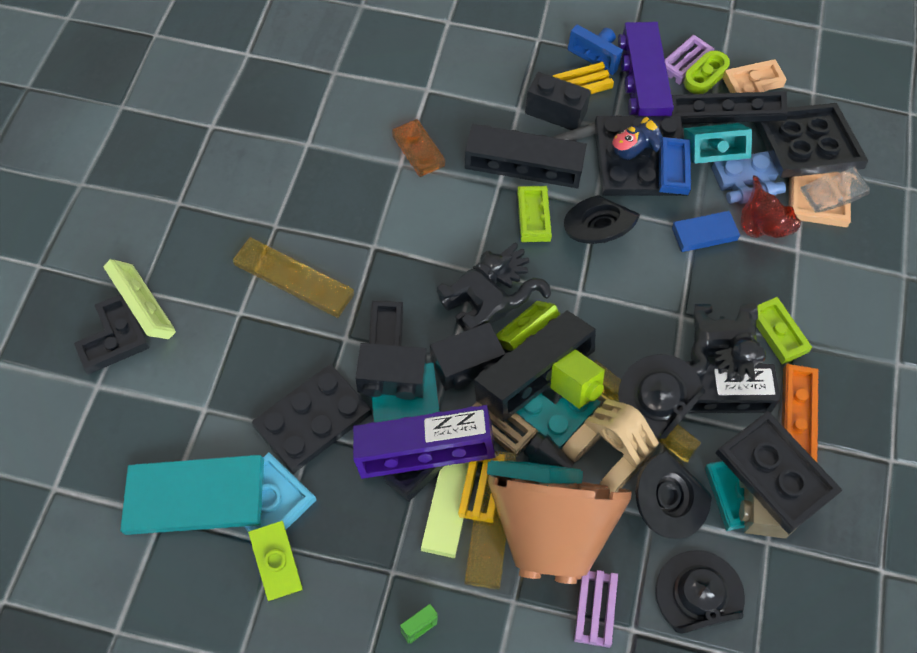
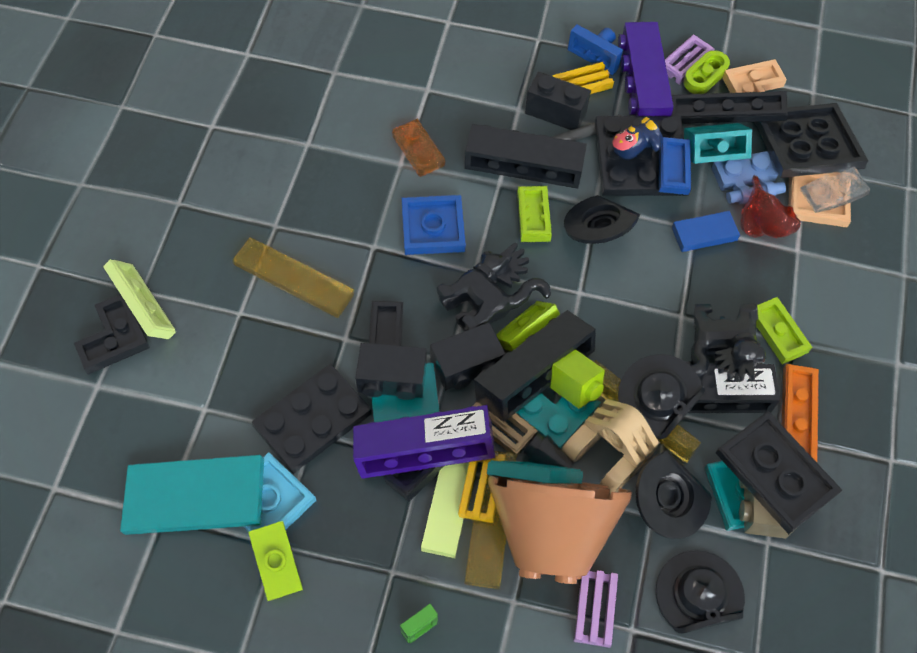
(433, 225): none -> blue plate

